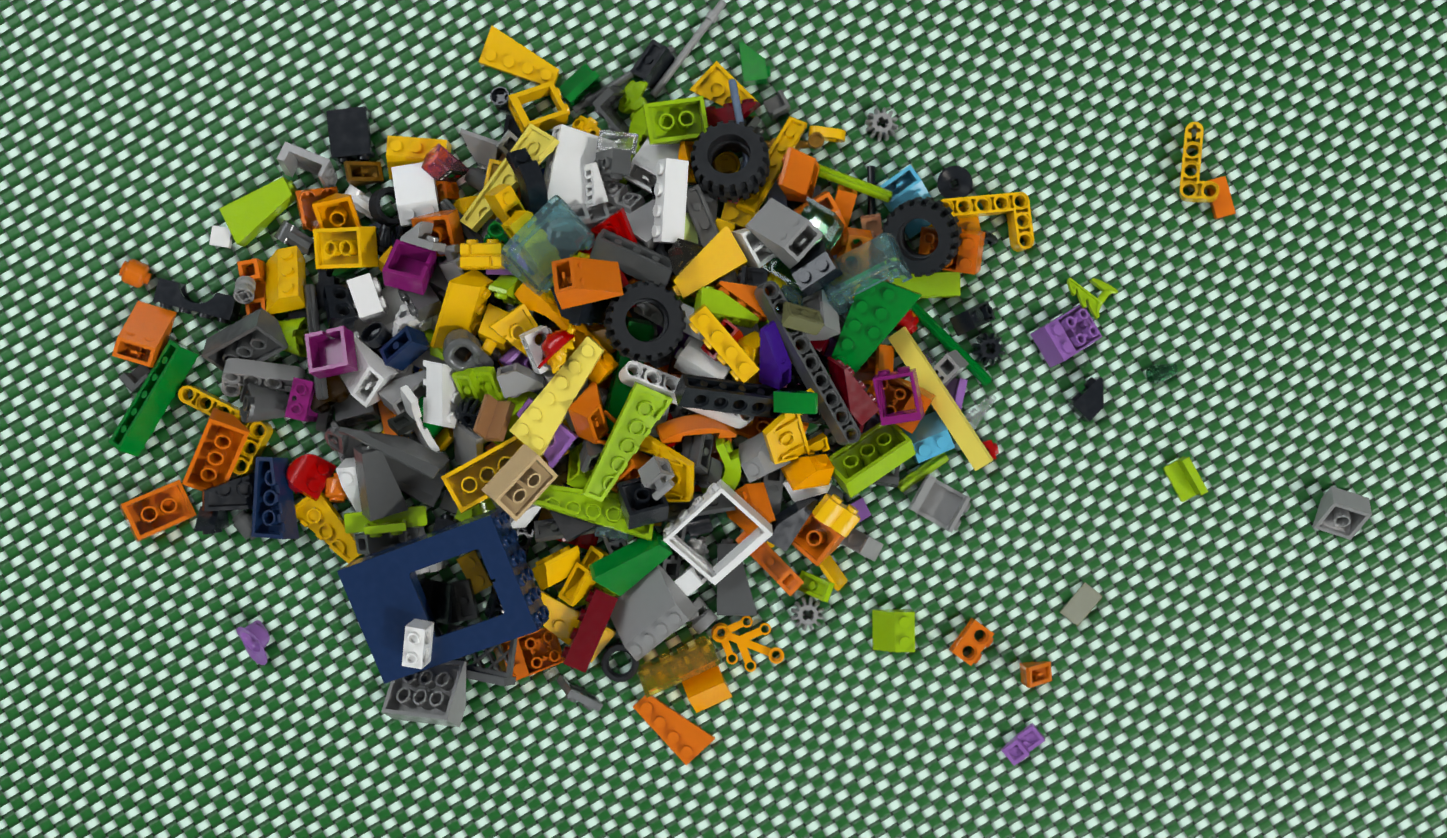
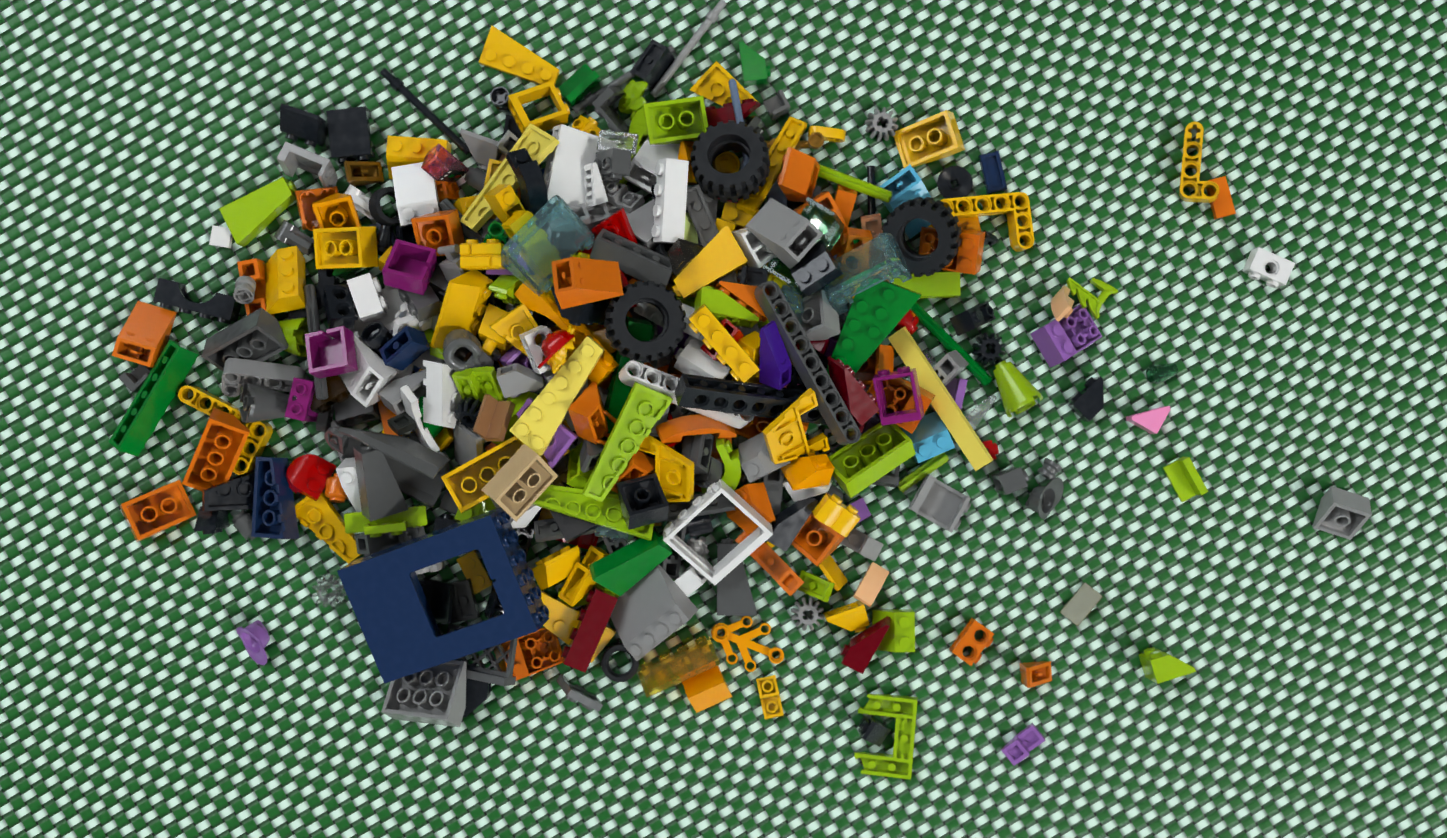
(135, 273): orange head -> none
(303, 126): none -> black slope
(329, 598): none -> clear gear
(398, 85): none -> black bar
(417, 643): white brick -> none
(421, 236): light grey slope -> none
(476, 694): none -> black slope
(657, 475): light grey brick -> none
(675, 730): orange wing -> none
(703, 617): light grey wheel -> none
(769, 697): none -> yellow slope
(795, 402): green slope -> none
(801, 318): olive slope -> none
(850, 617): none -> yellow slope
(864, 645): none -> dark red slope
(871, 584): none -> light nougat slope
(873, 729): none -> black slope
(900, 762): none -> lime wedge
(929, 140): none -> yellow slope
(992, 172): none -> dark blue tile
(1010, 480): none -> dark grey brick
(1014, 389): none -> lime cone
(1045, 498): none -> dark grey piece
(1049, 469): none -> dark grey wheel
(1062, 304): none -> light nougat slope
(1150, 420): none -> bright pink slope
(1161, 666): none -> lime slope
(1280, 267): none -> white brick

